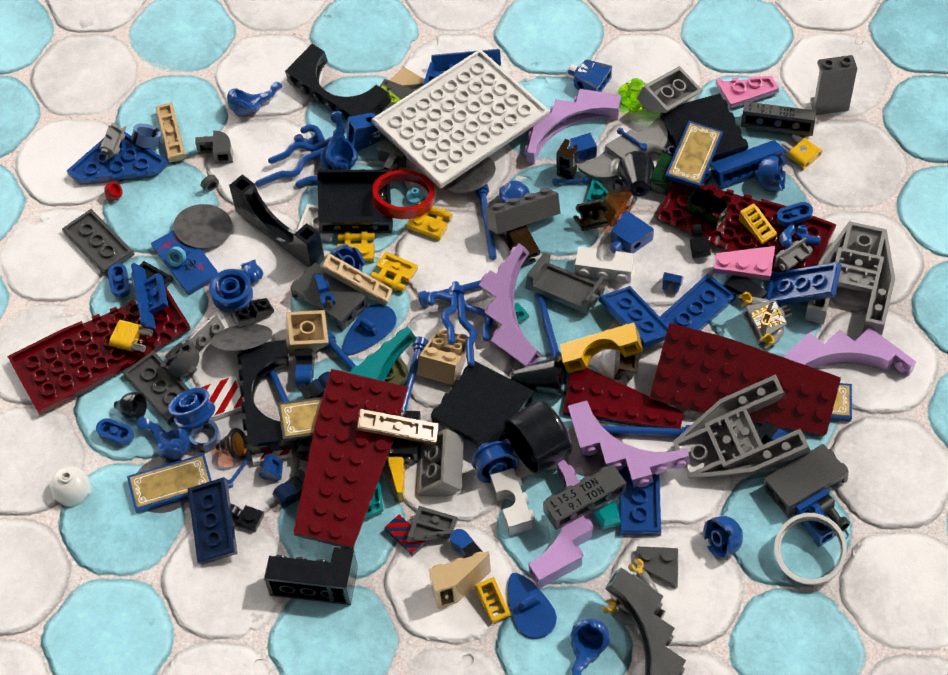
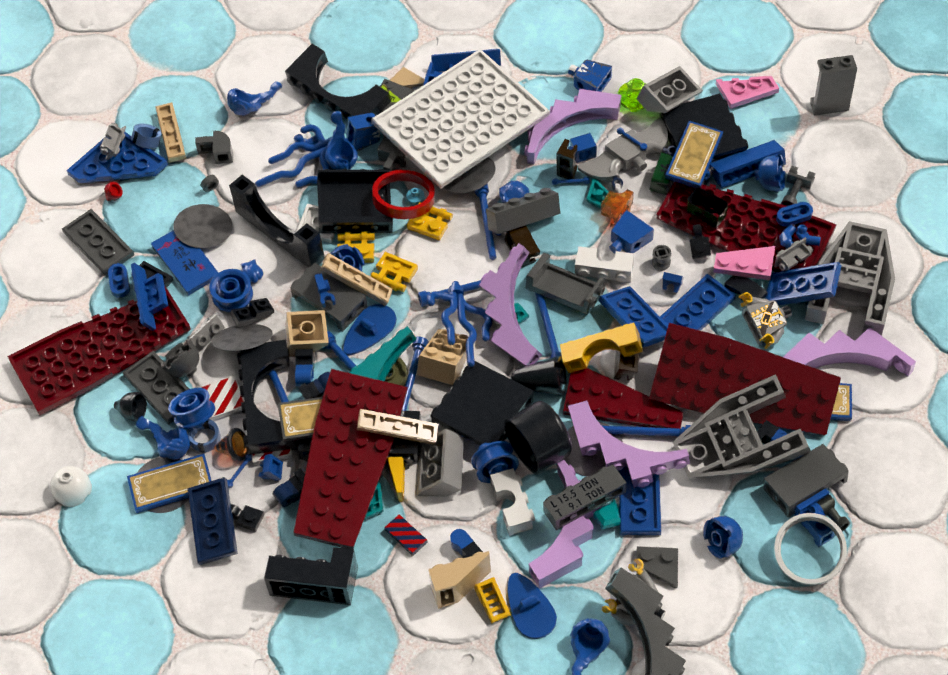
(116, 431): blue plate -> none
(127, 335): yellow piece -> none
(176, 256): medium azure tile -> none
(431, 525): dark grey wing -> none
(594, 214): dark brown hinge -> none
(636, 172): black cone -> none
(661, 257): none -> dark grey wheel
(753, 213): yellow slope -> none
(778, 118): dark grey brick -> none
(798, 181): none -> dark grey bar
(804, 152): yellow piece -> none

